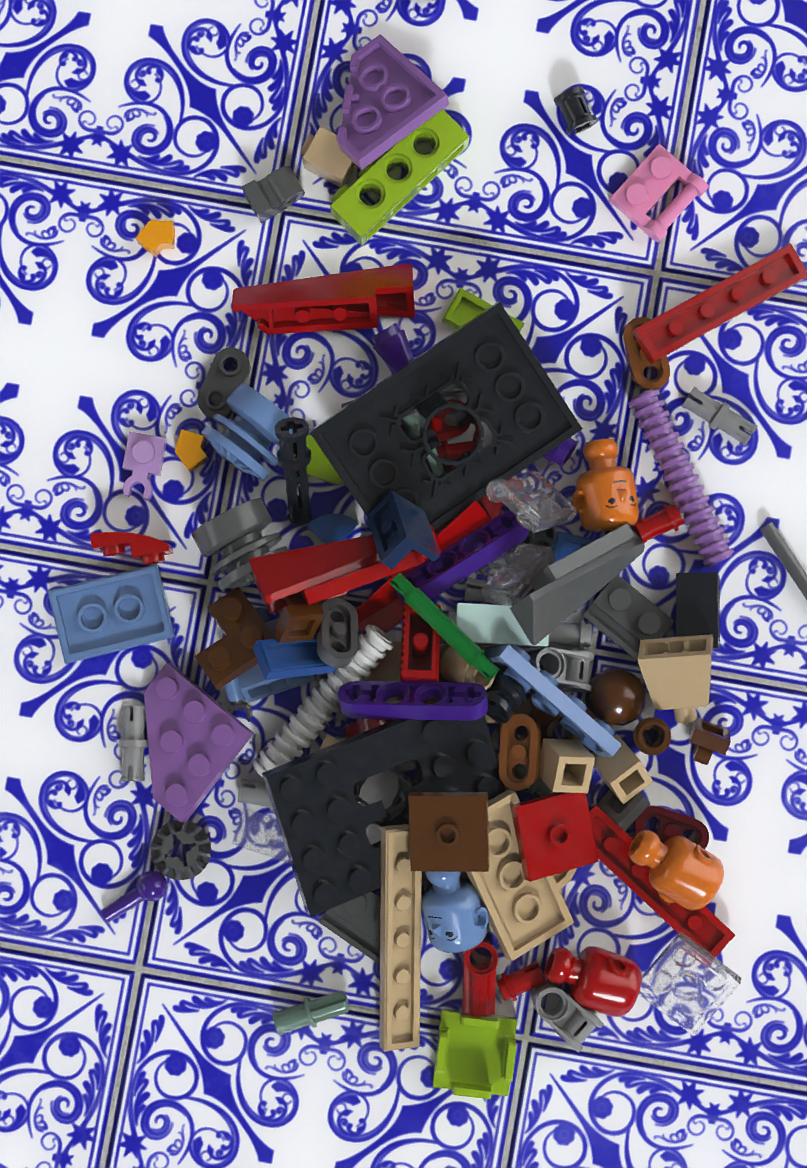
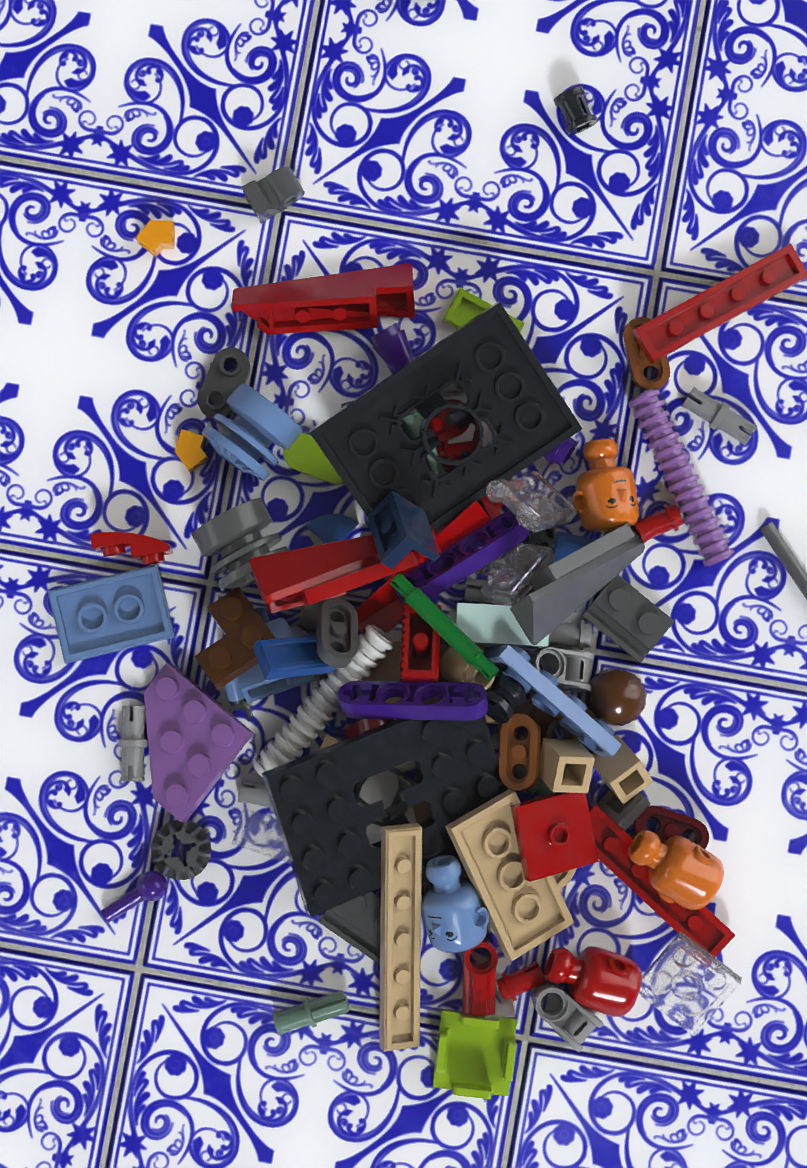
(143, 457): lavender plate -> none
(295, 445): black pin -> none
(298, 620): reddish brown tile -> none
(326, 159): tan brick -> none
(366, 220): lime brick -> none
(384, 101): medium lavender plate -> none
(449, 831): reddish brown plate -> none
(649, 185): bright pink plate -> none
(661, 739): reddish brown cone -> none
(677, 673): tan torso -> none
(698, 605): black hinge -> none
(708, 738): reddish brown tile -> none

